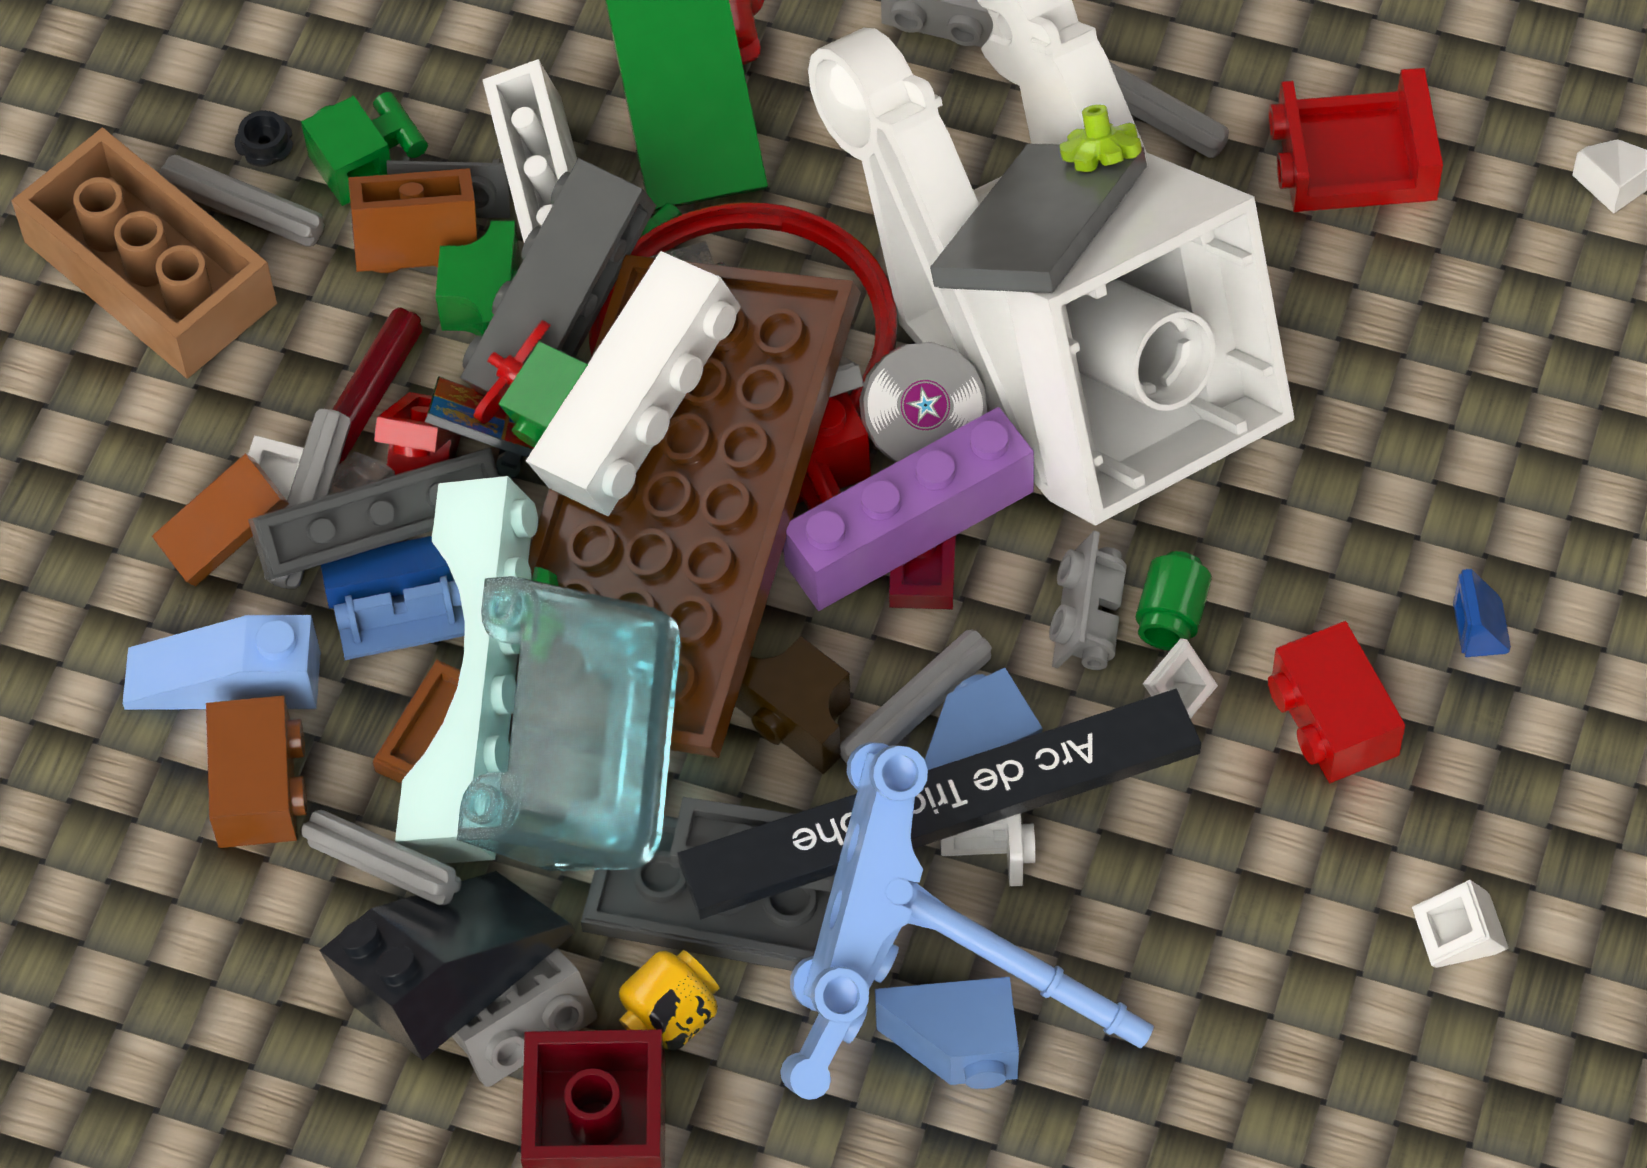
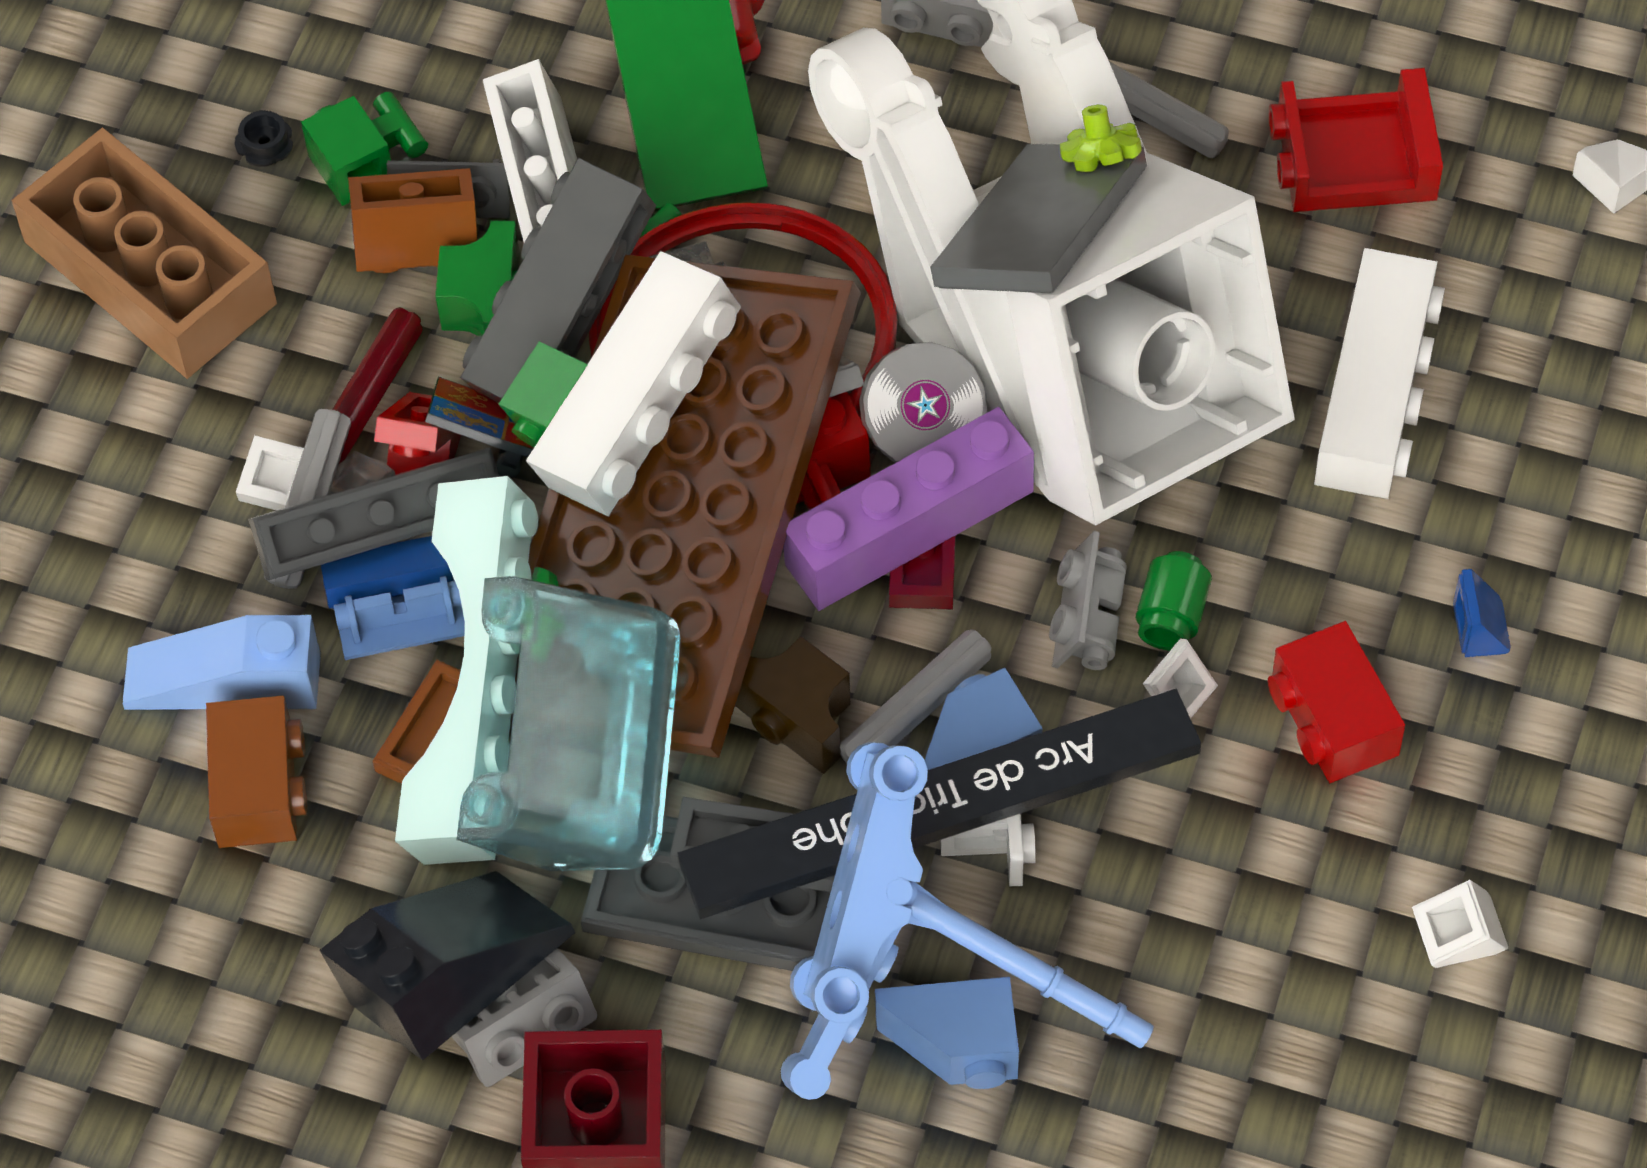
(217, 520): dark orange tile -> none
(244, 201): light grey axle -> none
(381, 857): light grey axle -> none
(507, 371): red piece -> none
(669, 996): yellow head -> none
(1377, 373): none -> white brick

